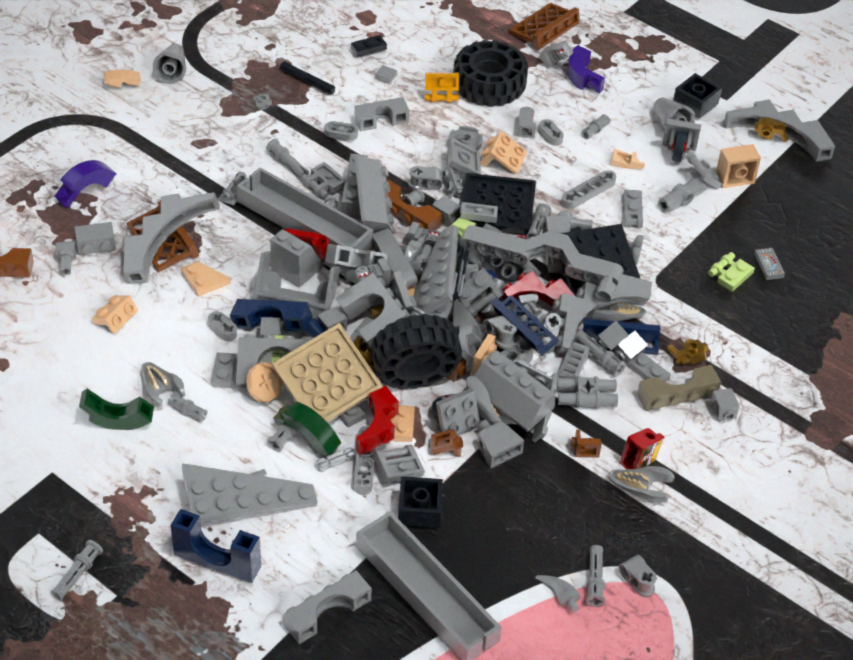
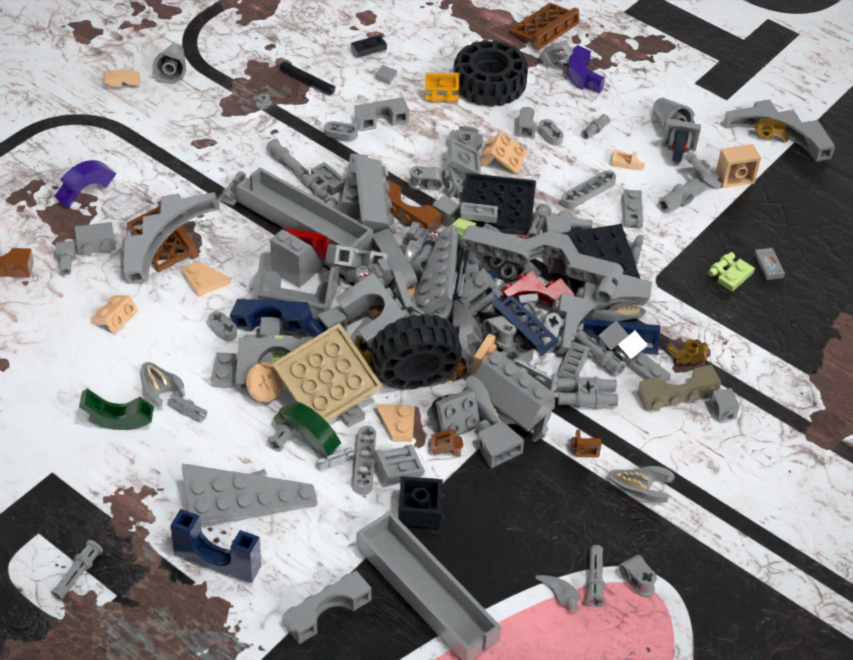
(382, 430): red arch -> none
(413, 197): light grey bush -> none
(641, 449): red torso -> none
(698, 94): black brick -> none

